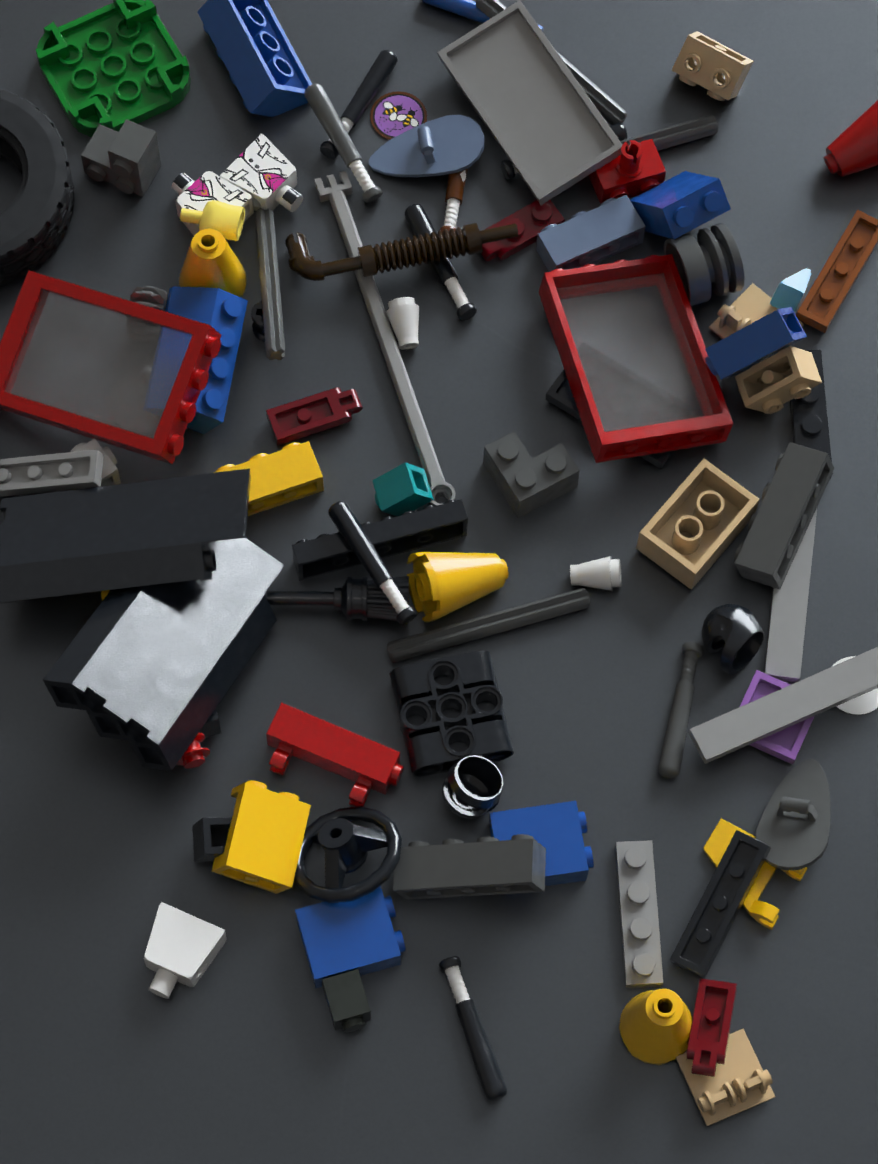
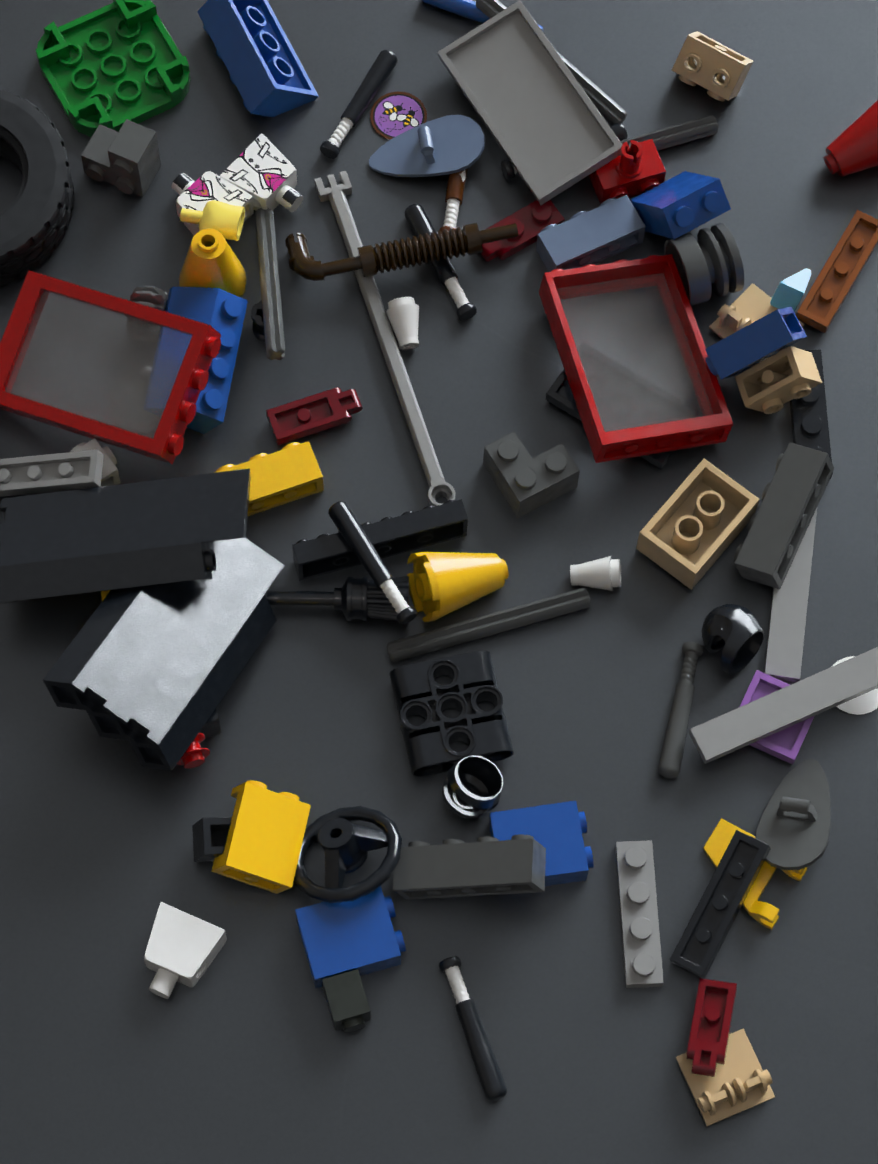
(334, 750): red brick -> none
(340, 138): dark grey piece -> none
(402, 489): teal brick -> none
(656, 1026): yellow cone -> none

